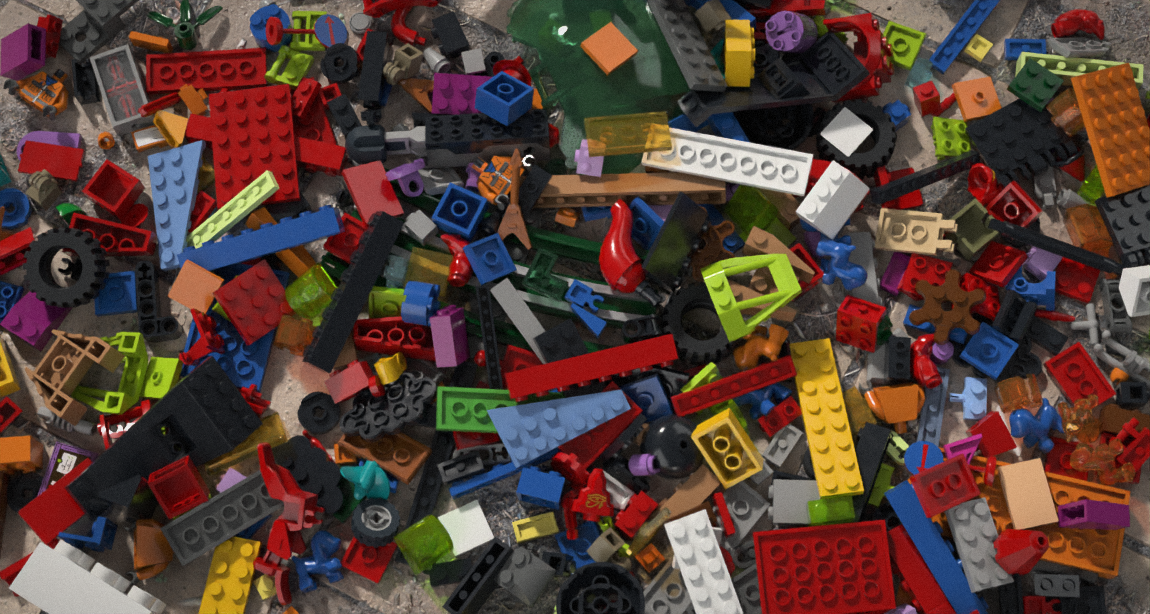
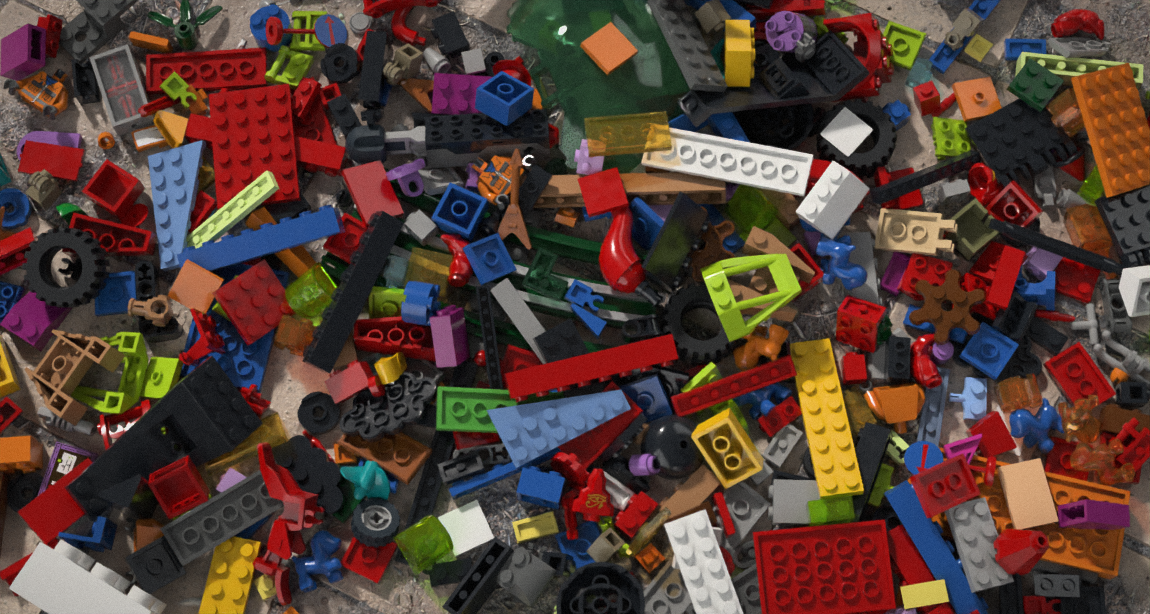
(150, 308): none -> medium nougat connector
(155, 565): none -> black plate
(176, 87): none -> lime plate
(603, 192): none -> red tile
(805, 48): none -> light grey plate
(853, 368): none -> red brick
(924, 594): none -> light yellow tile
(953, 192): none -> light grey piece
(964, 25): none -> dark tan brick
(1005, 277): none -> red tile

